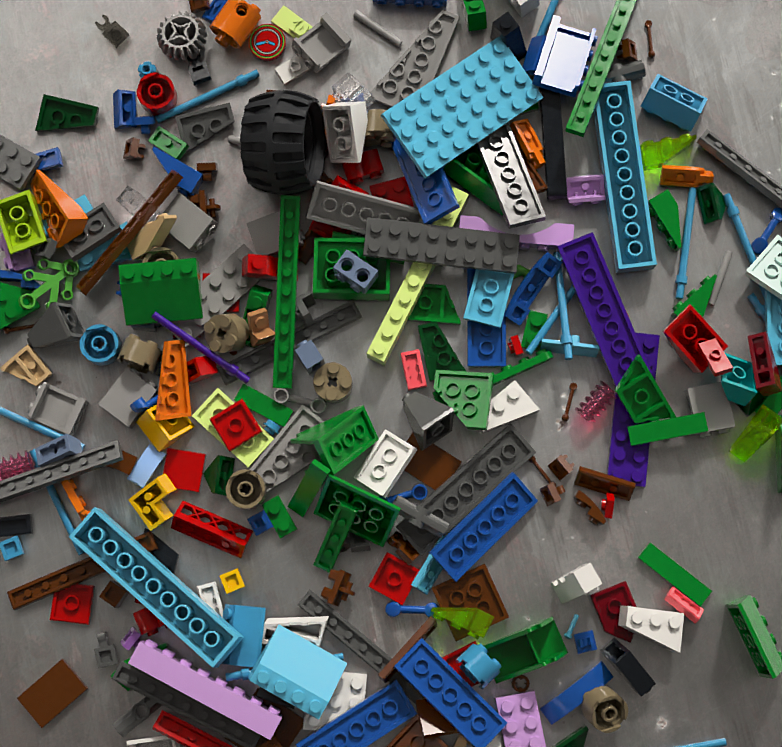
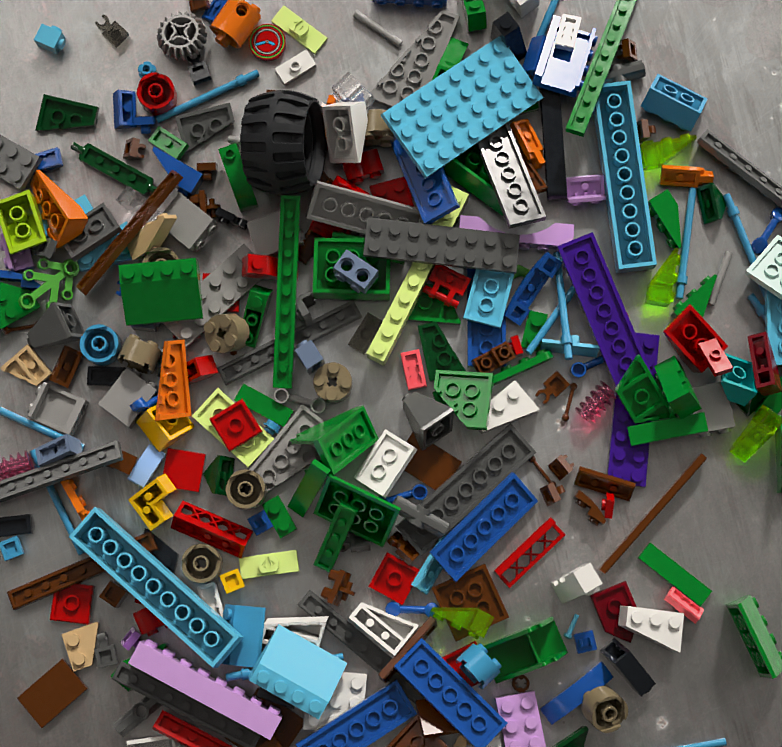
(50, 38): none -> medium azure brick
(66, 366): none -> reddish brown plate
(81, 645): none -> tan wing
(103, 375): none -> black tile
(114, 168): none -> dark green plate
(213, 563): none -> dark tan brick
(229, 218): none -> black plate
(231, 369): dark purple bar -> none
(234, 168): none -> green brick
(259, 327): medium nougat slope -> none
(269, 564): none -> yellowish green piece
(321, 43): light grey panel -> none
(365, 333): none -> clear smoke plate
(382, 628): none -> white wedge
(450, 280): none -> red plate
(452, 55): none -> green slope
(494, 358): none -> reddish brown slope
(506, 564): none -> red fence
(554, 385): none -> reddish brown plate
(567, 32): none -> white plate
(579, 369): none -> blue bar
(645, 130): none -> reddish brown tile
(648, 24): reddish brown hinge -> none
(652, 513): none -> reddish brown tile
(659, 289): none -> clear neon green slope
(676, 387): none -> green wedge

